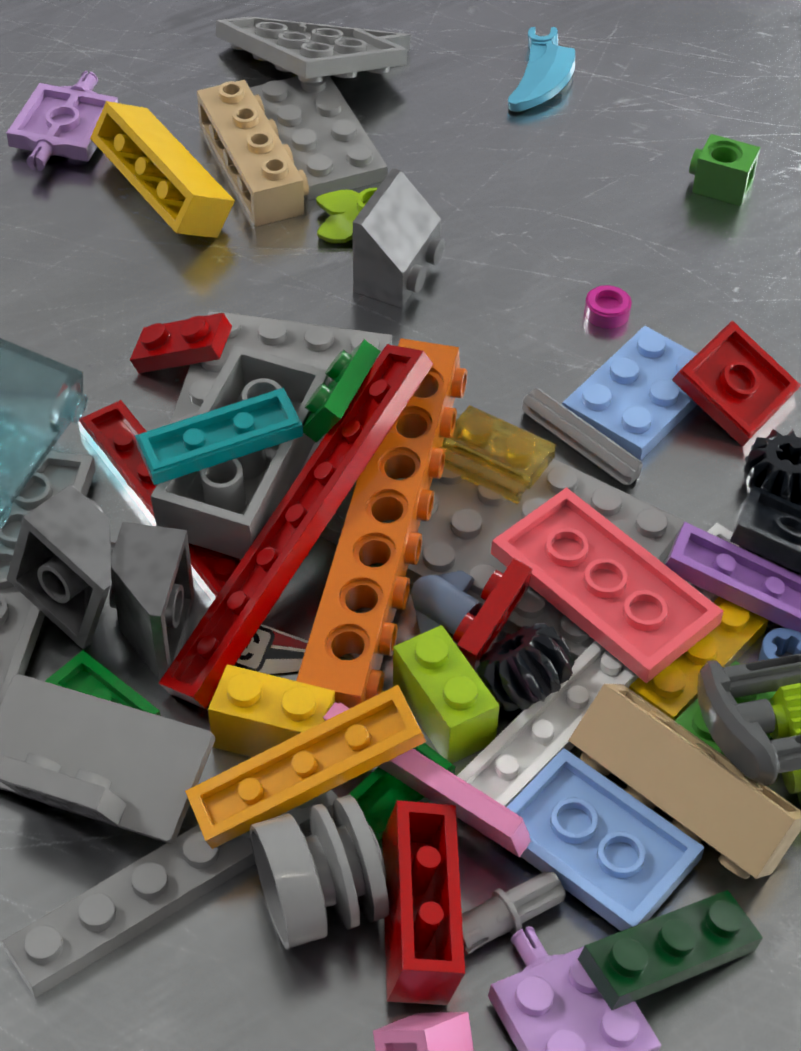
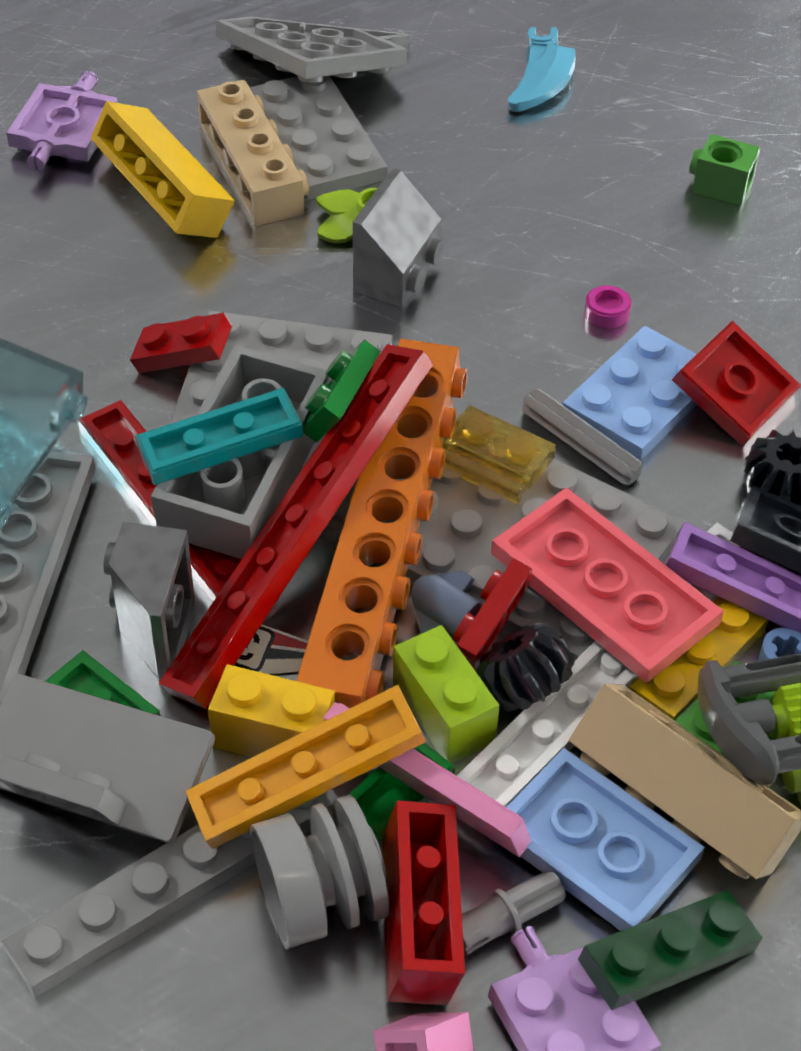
(65, 562): flat silver slope -> none

